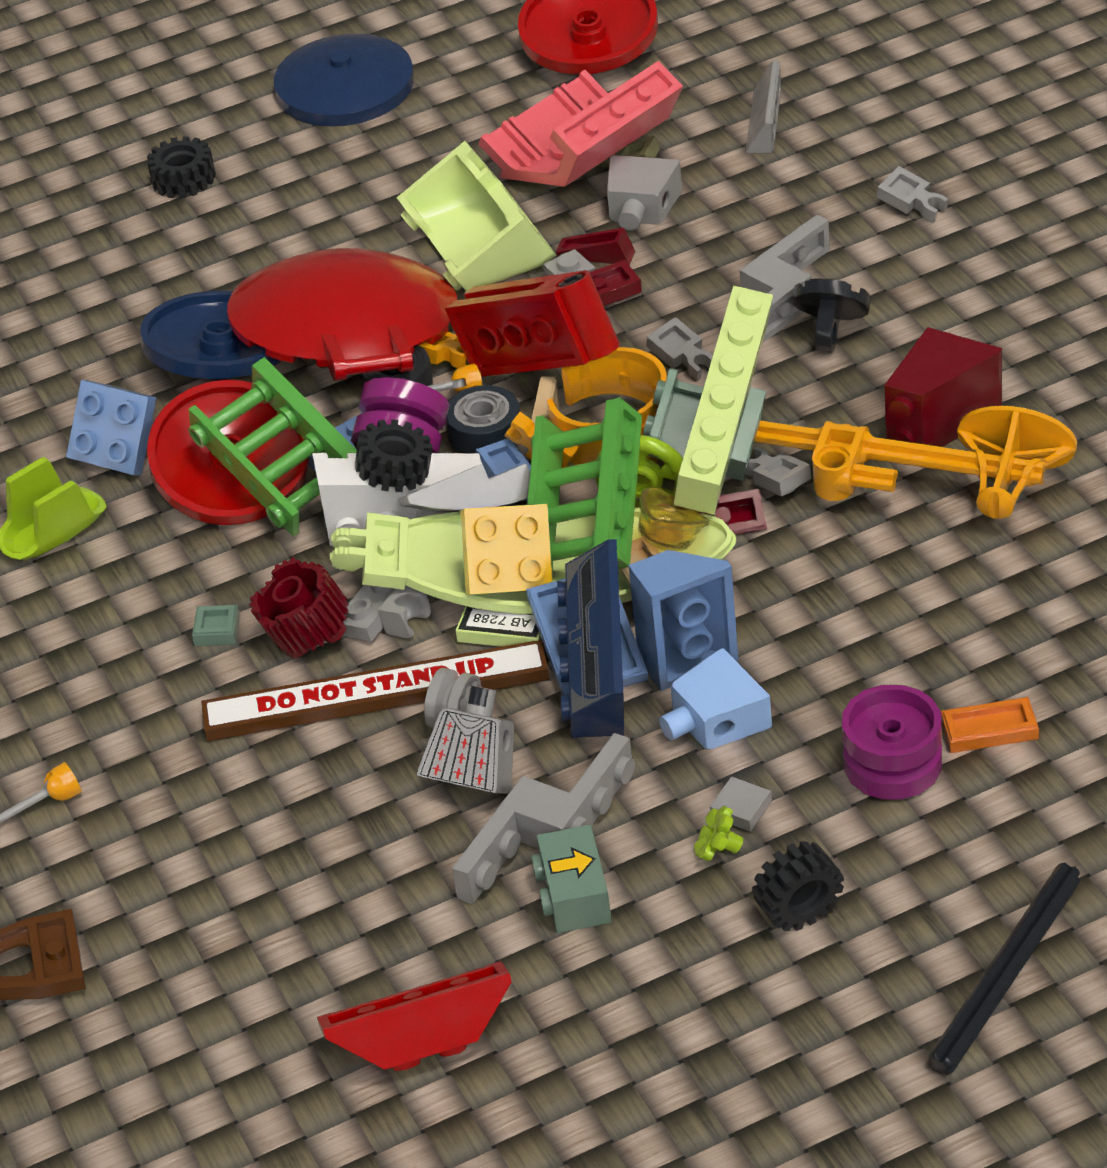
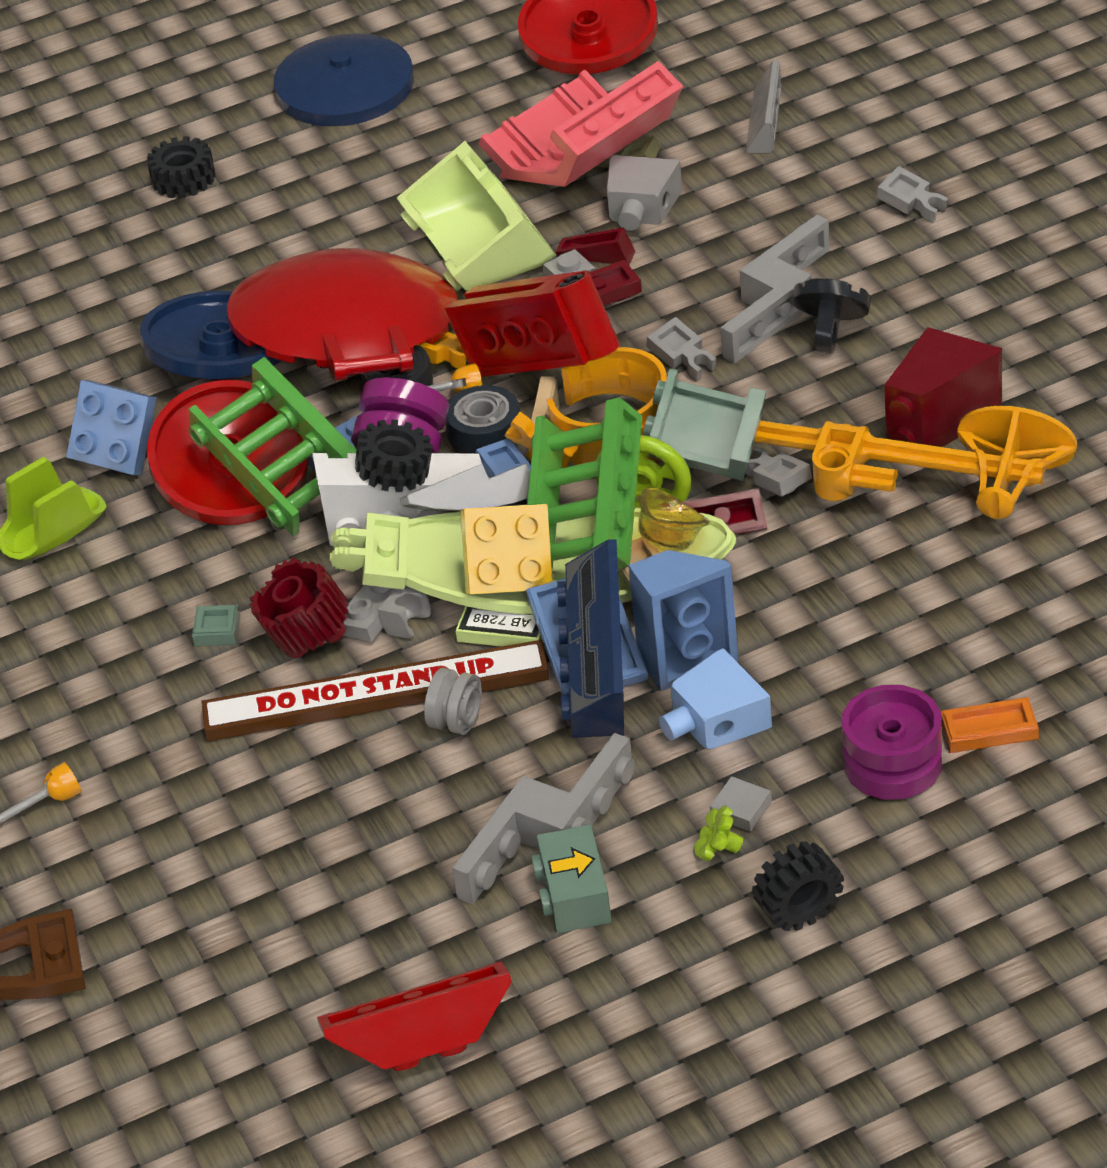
(471, 746): light grey torso -> none
(723, 400): yellowish green brick -> none
(1004, 969): black axle -> none

